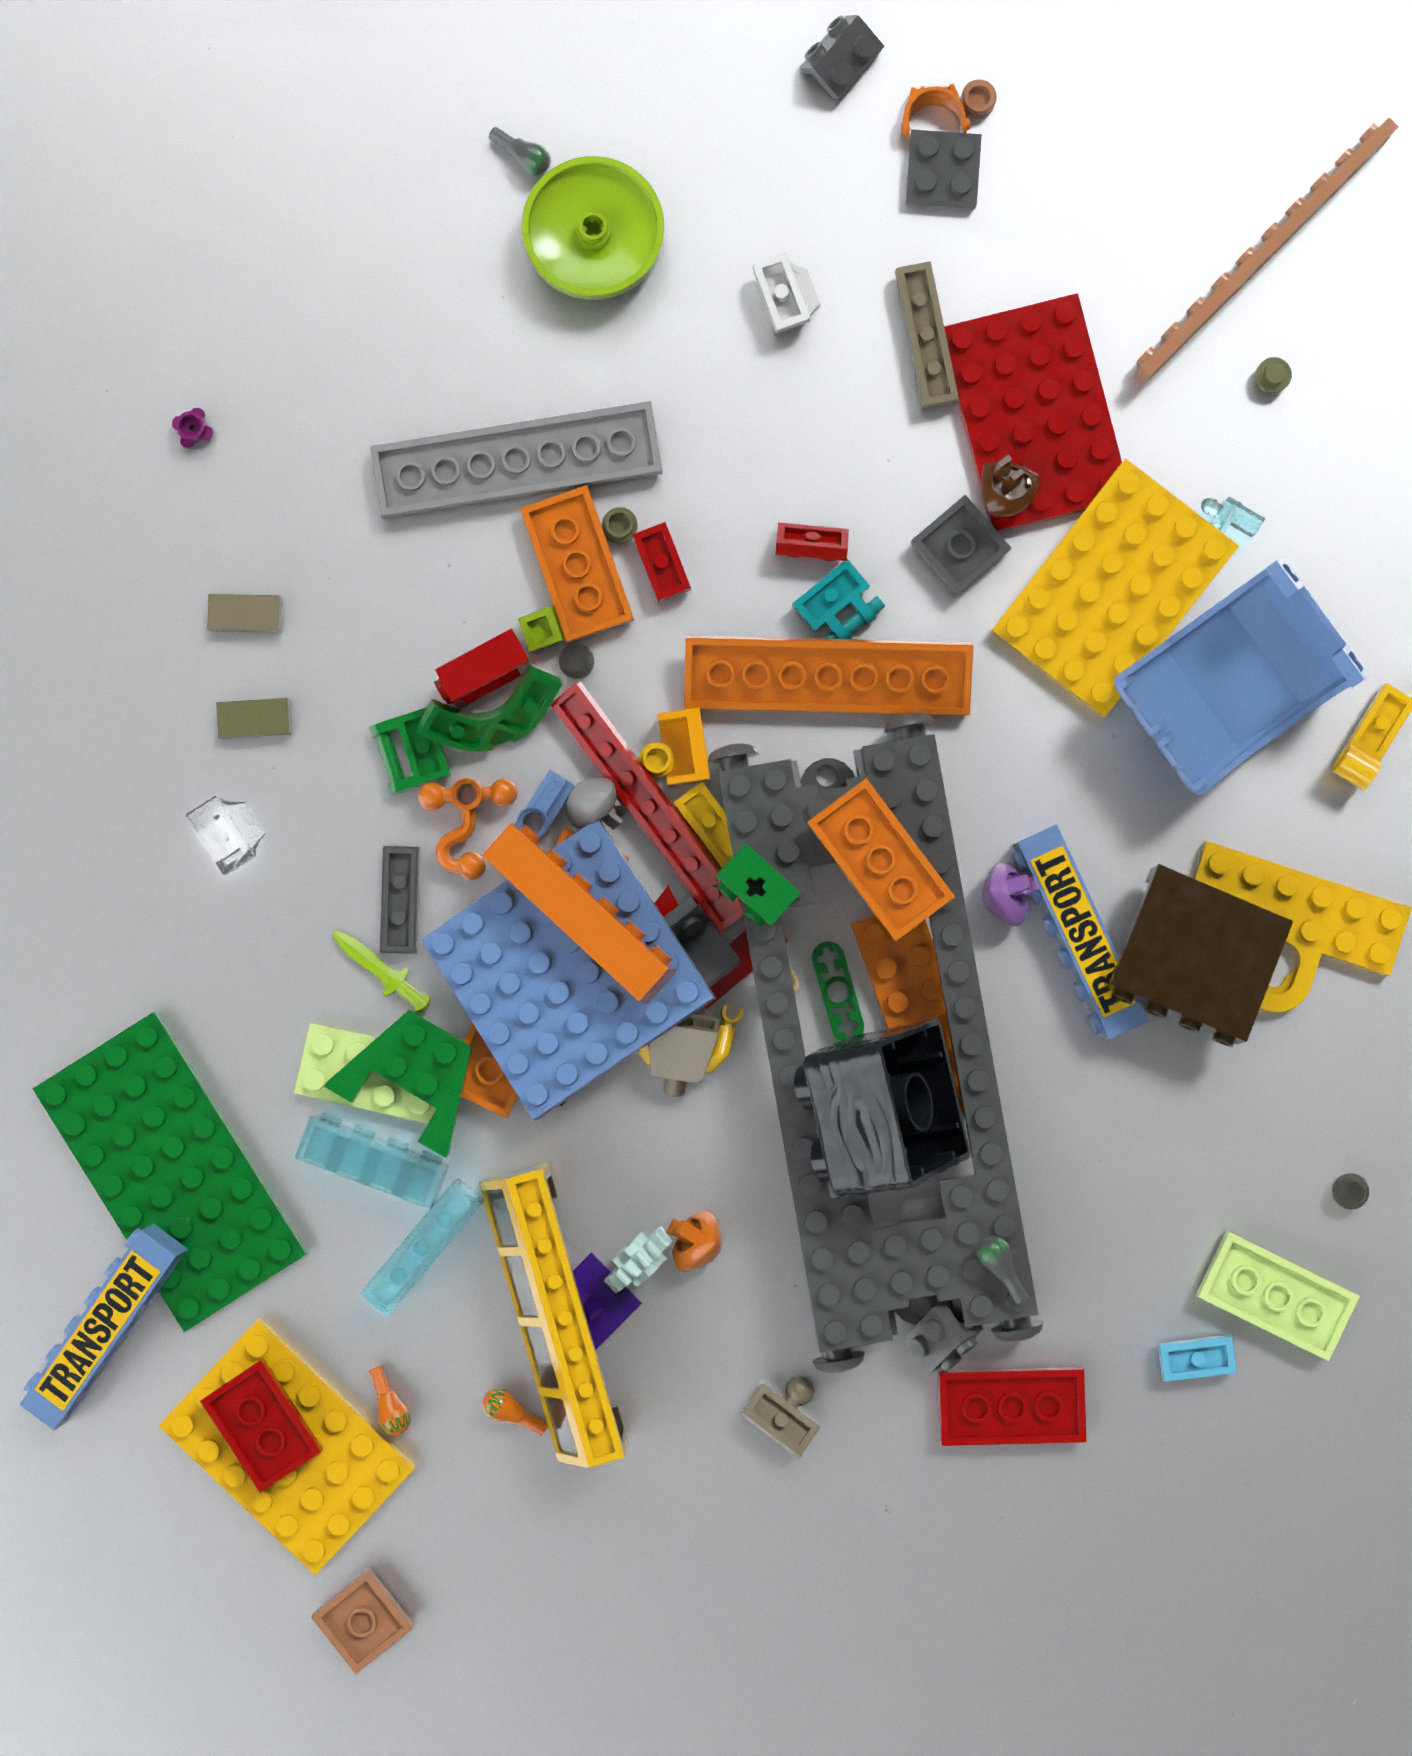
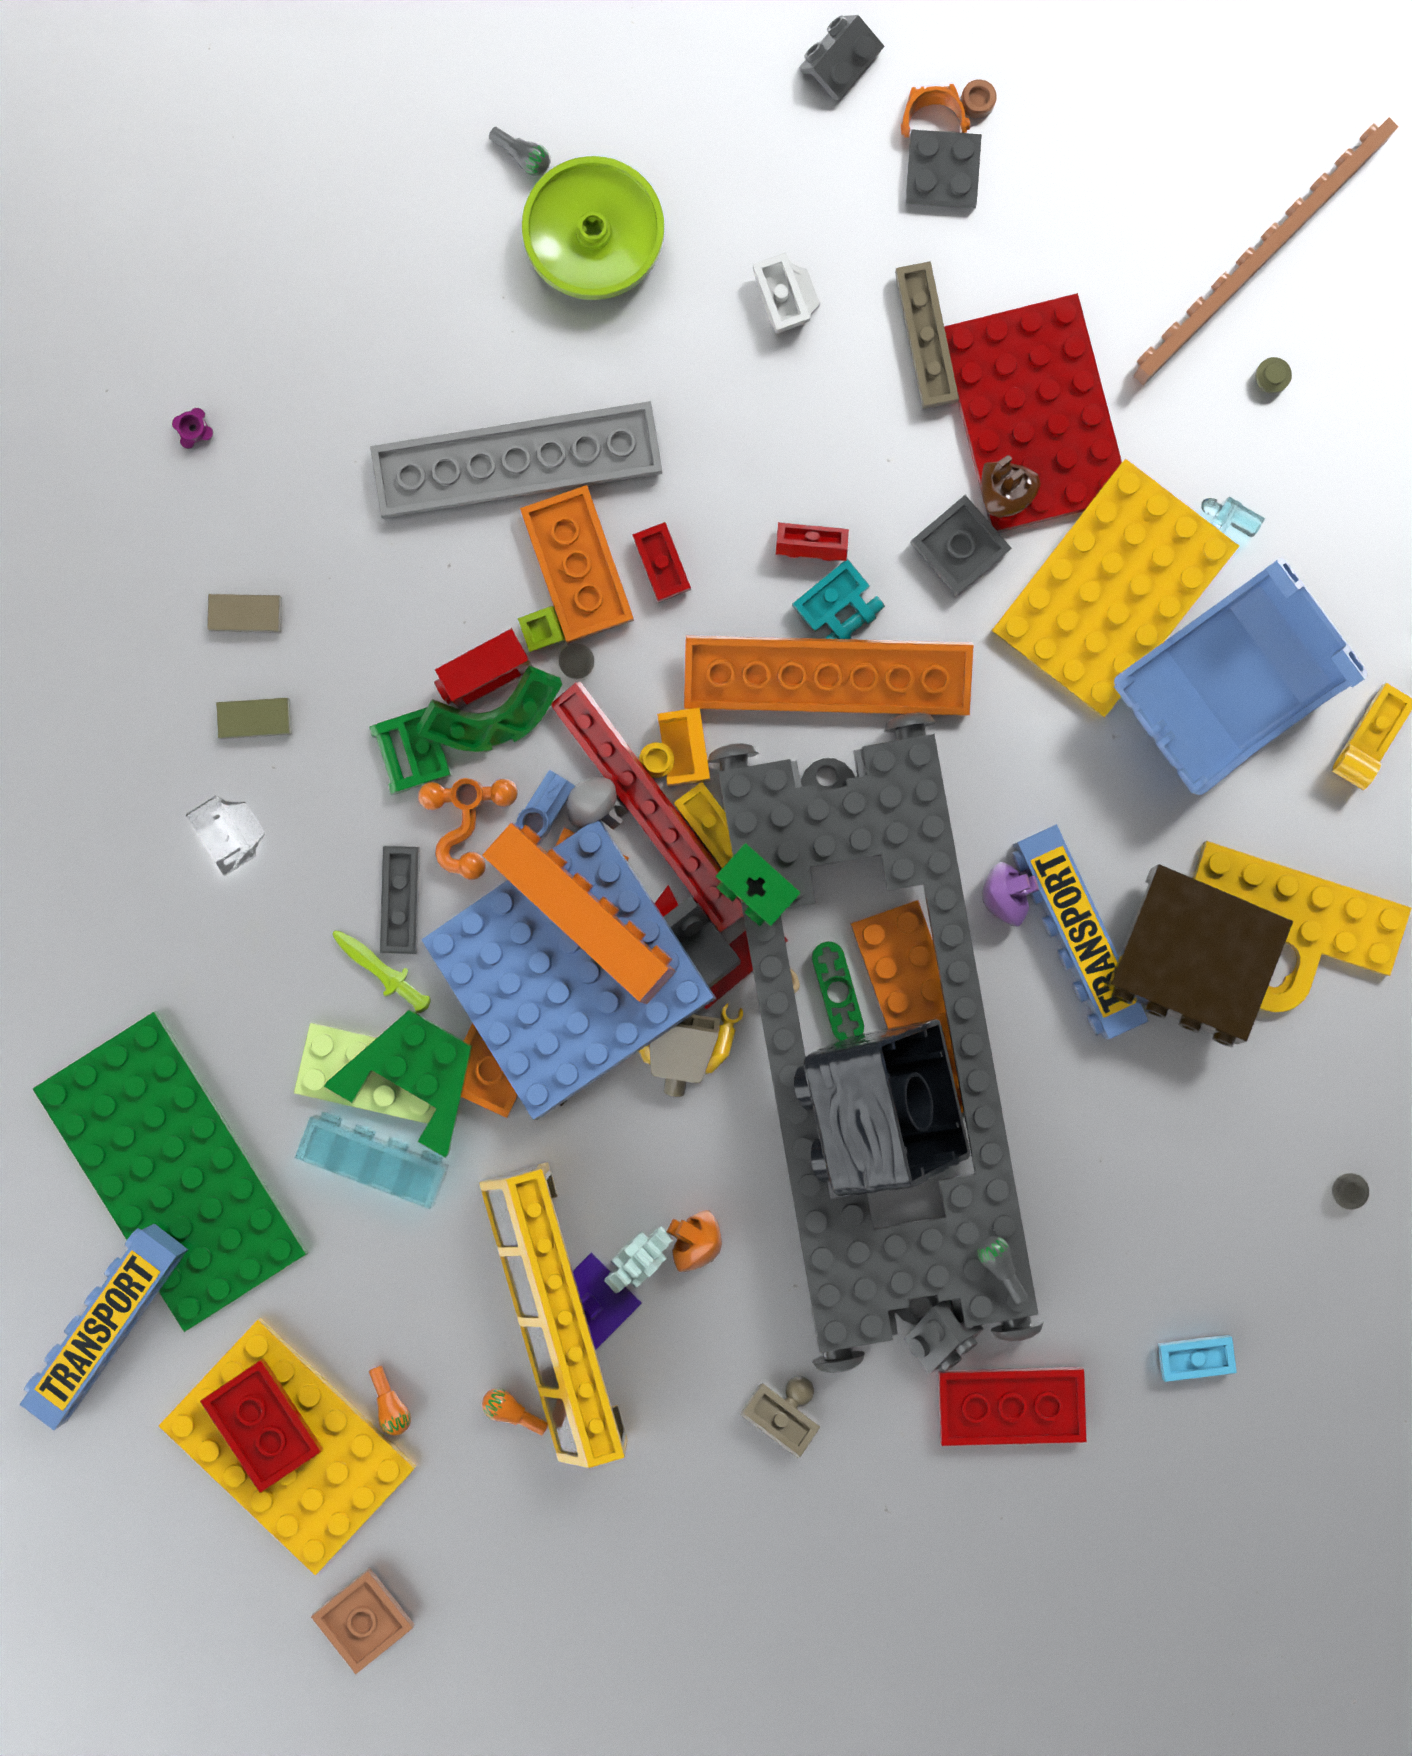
(422, 1247): clear light blue brick -> none
(619, 525): olive plate -> none
(880, 859): orange plate -> none
(1277, 1295): yellowish green plate -> none

